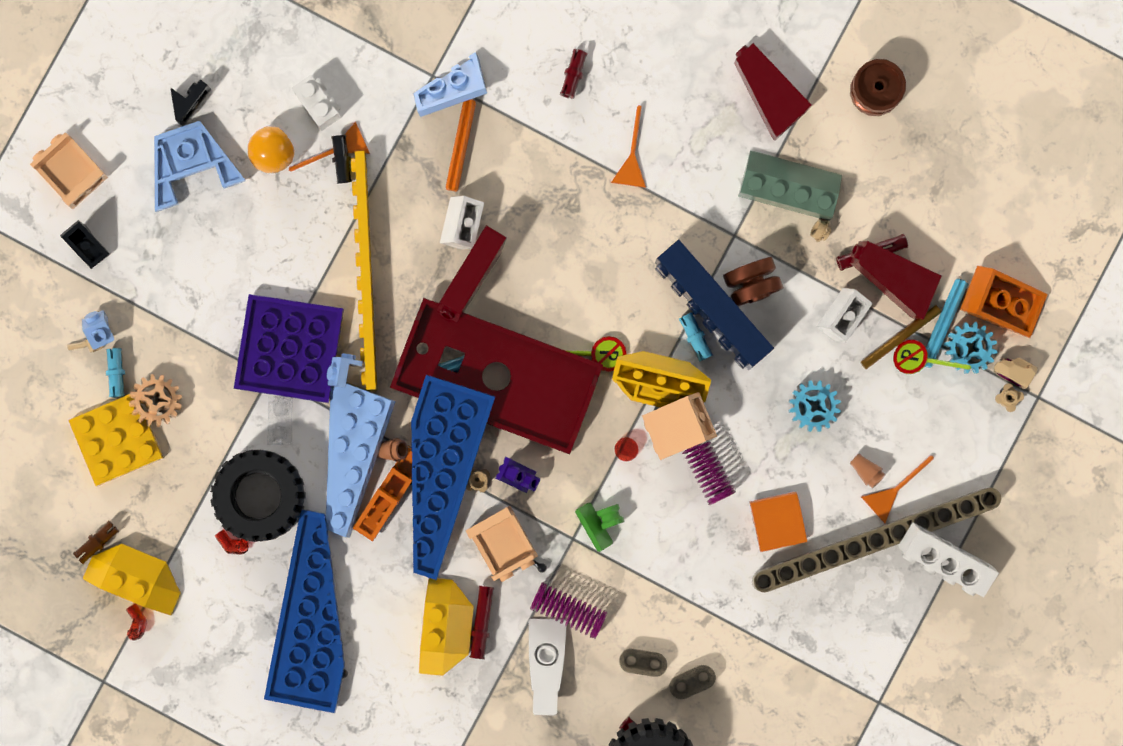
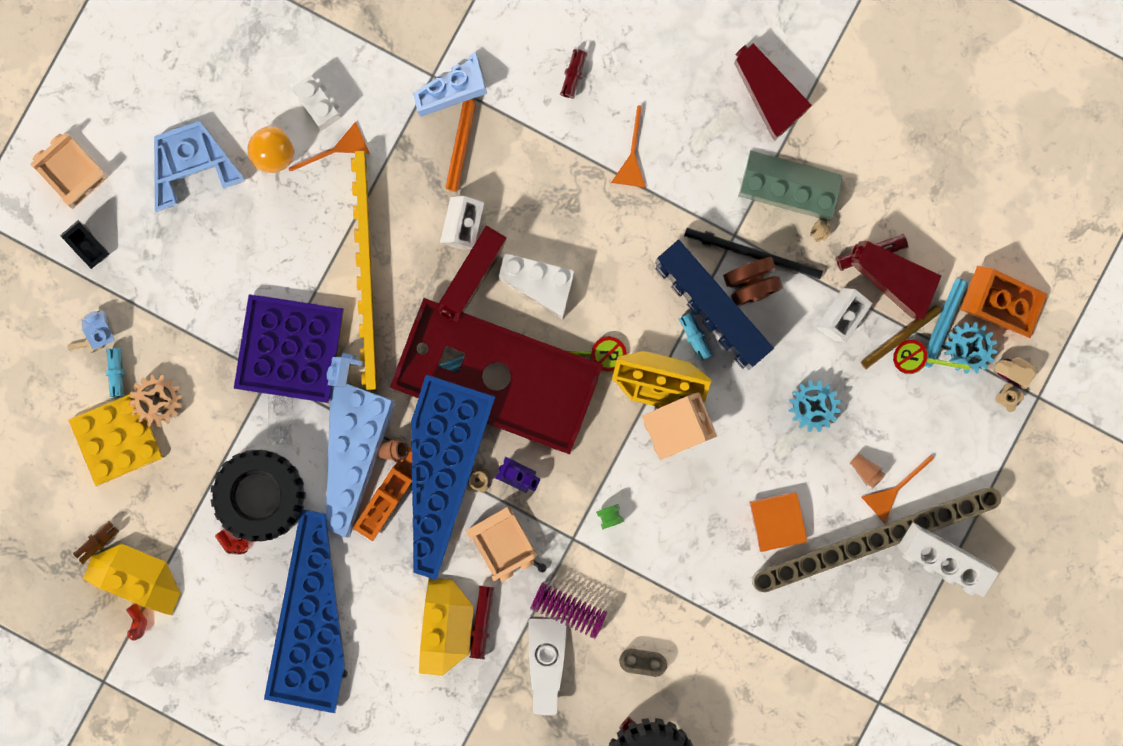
(185, 107): black slope -> none
(341, 159): black pin -> none
(538, 281): none -> white wedge
(592, 526): bright green slope -> none
(626, 449): clear red plate -> none
(692, 681): clear smoke plate -> none
(709, 239): none -> black bar
(727, 491): magenta piece -> none
(891, 87): copper wheel -> none

